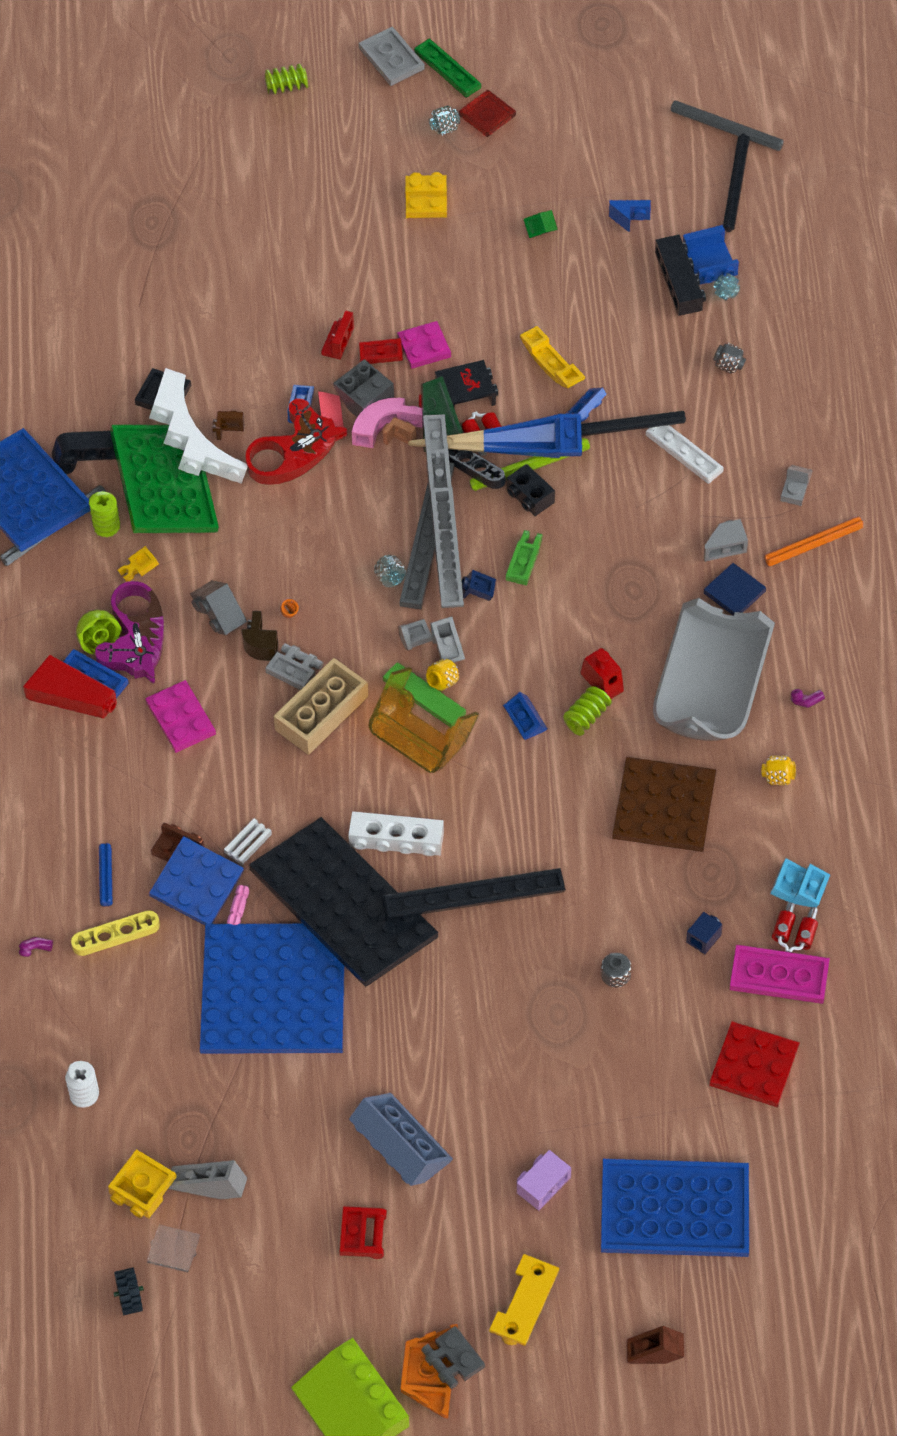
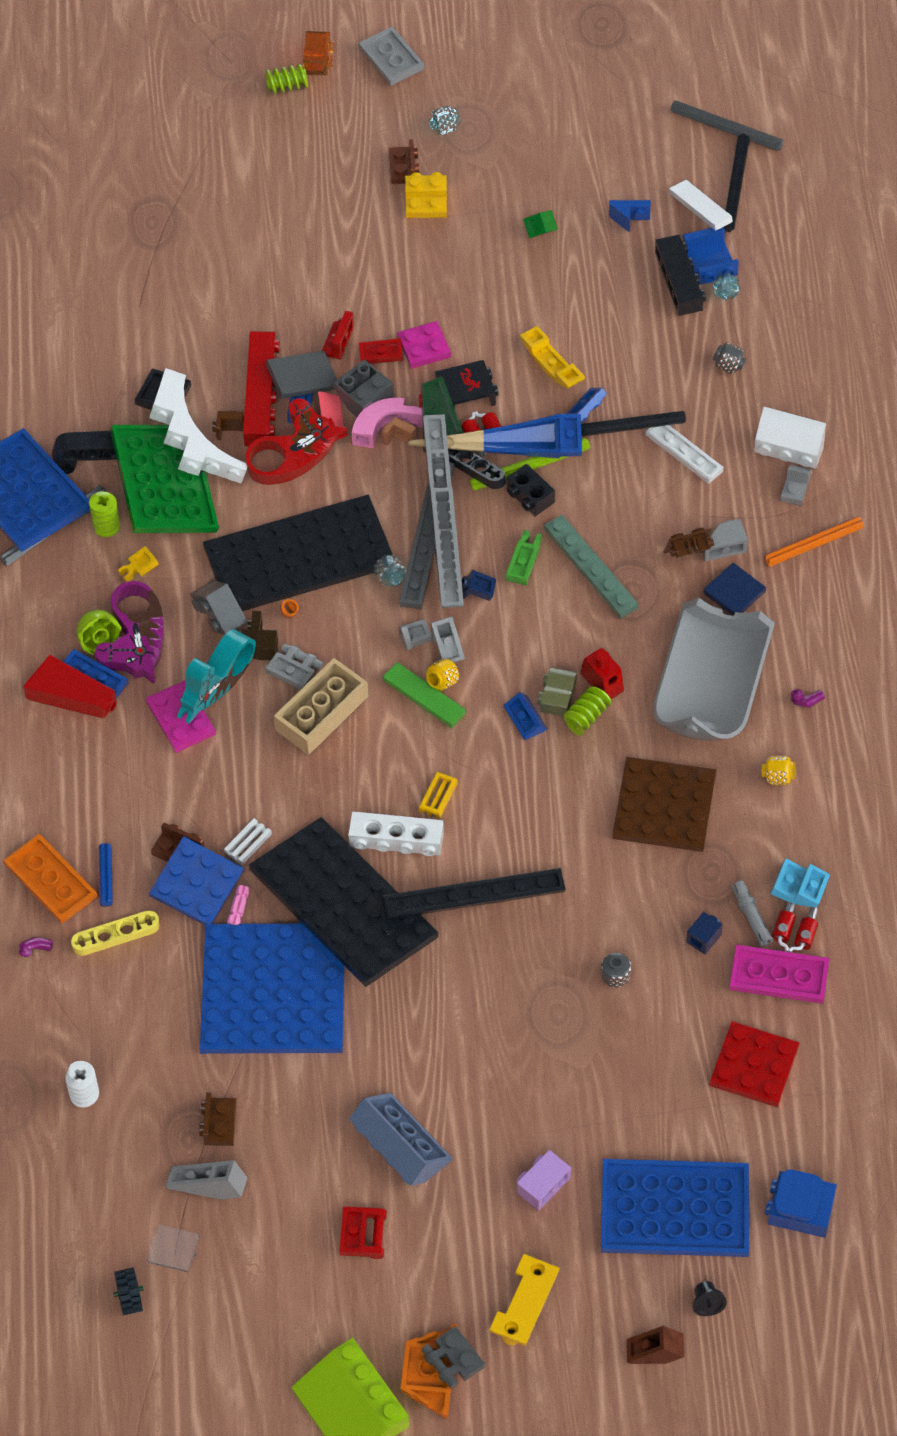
(50, 878): none -> orange plate
(141, 1184): yellow plate -> none
(213, 680): none -> teal animal
(219, 1120): none -> reddish brown bracket
(260, 387): none -> red brick
(299, 553): none -> black plate
(301, 374): none -> dark grey tile
(317, 53): none -> clear orange brick
(403, 162): none -> copper bracket
(409, 734): clear yellow windscreen -> none
(431, 810): none -> yellow tile
(447, 68): green tile -> none
(487, 113): clear red tile -> none
(558, 691): none -> olive brick
(591, 566): none -> sand green plate
(681, 544): none -> reddish brown hinge
(701, 205): none -> white tile
(708, 1299): none -> black piece
(748, 906): none -> light grey pin
(790, 437): none -> white slope
(801, 1202): none -> blue brick

